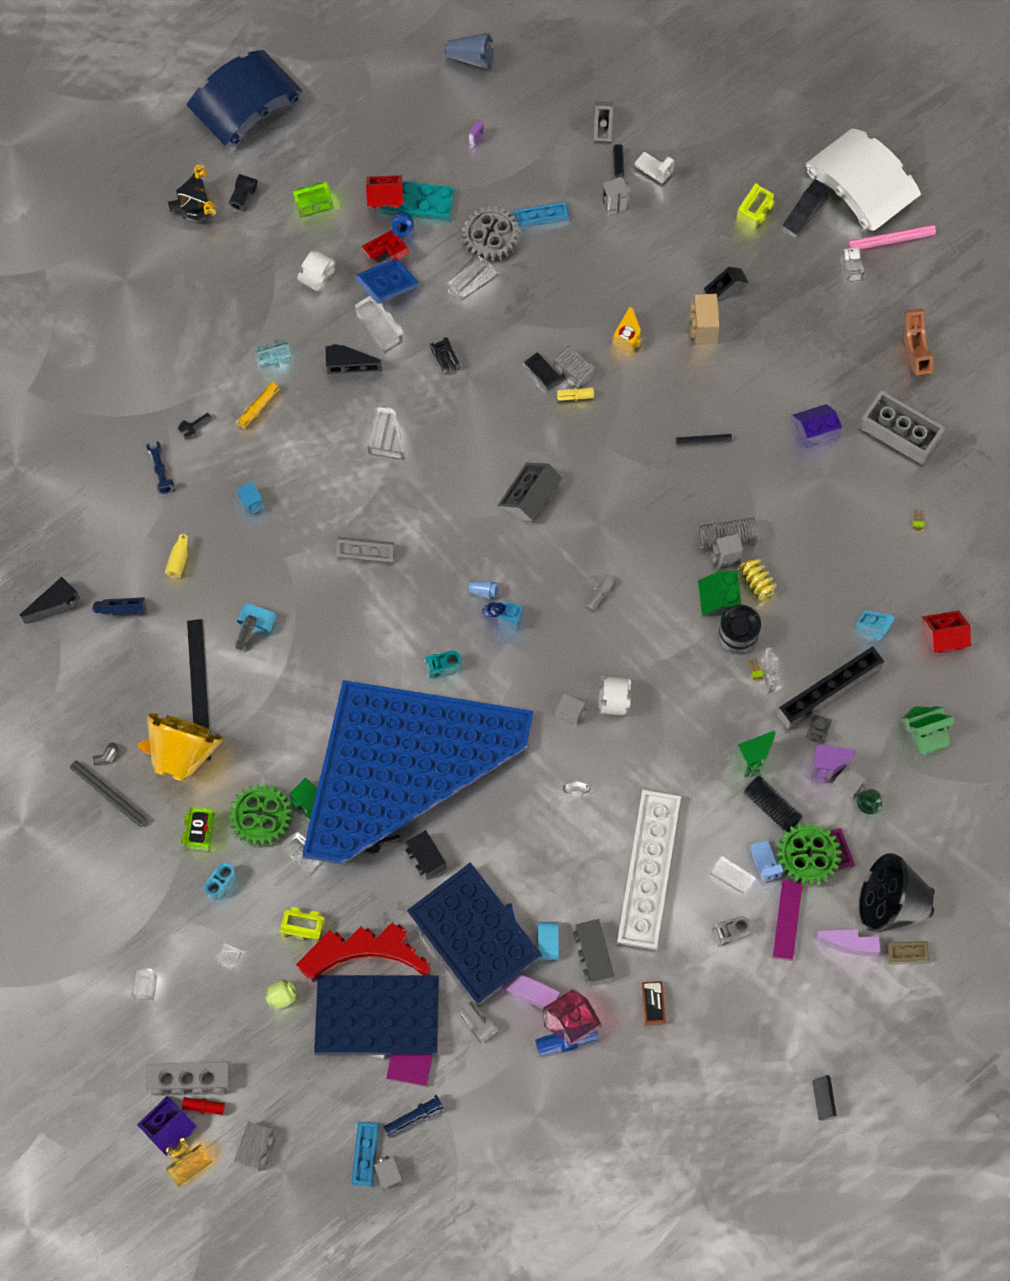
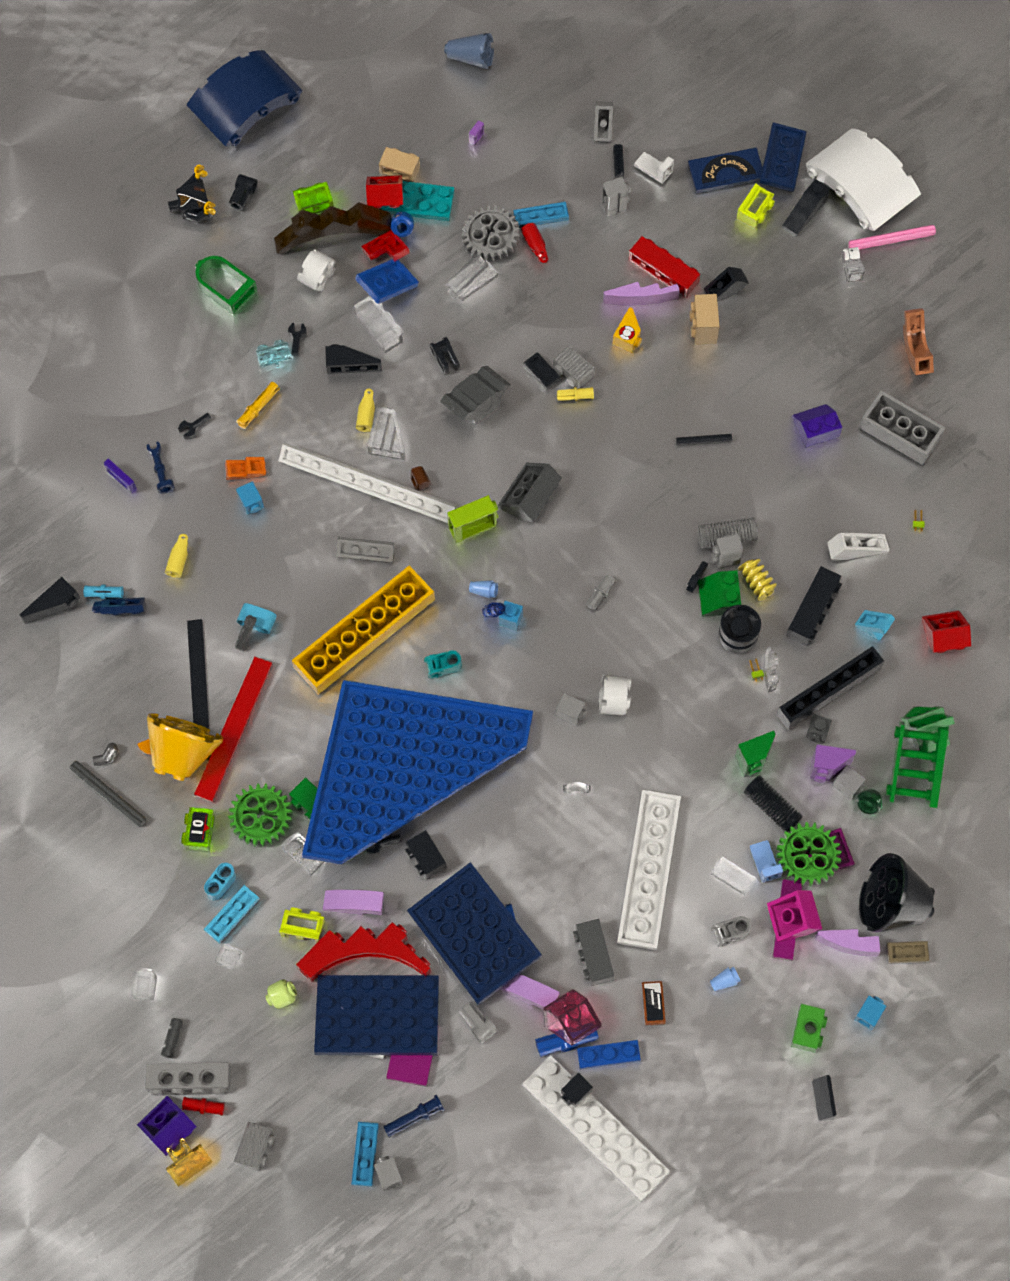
(116, 592): none -> medium azure pin
(120, 476): none -> dark purple tile
(171, 1038): none -> dark grey axle
(231, 914): none -> medium azure plate
(233, 729): none -> red tile
(238, 299): none -> green window
(245, 469): none -> orange slope
(296, 337): none -> black bar
(332, 221): none -> dark brown arch
(354, 901): none -> lavender slope
(363, 630): none -> yellow brick
(365, 412): none -> light yellow piece
(365, 482): none -> white plate
(399, 163): none -> tan brick
(419, 478): none -> reddish brown brick
(472, 518): none -> lime window
(476, 395): none -> dark grey slope
(535, 241): none -> red piece
(548, 940): medium azure beam -> none
(576, 1090): none -> black brick
(597, 1131): none -> white plate
(608, 1054): none -> blue plate
(634, 295): none -> lavender slope
(664, 266): none -> red brick
(694, 580): none -> black bar
(725, 170): none -> dark blue tile
(725, 979): none -> light blue cone
(783, 157): none -> dark blue tile
(794, 915): none -> dark pink slope
(814, 605): none -> black brick
(814, 1017): none -> bright green brick
(856, 545): none -> white slope
(870, 1012): none -> dark azure brick
(933, 776): none -> green fence

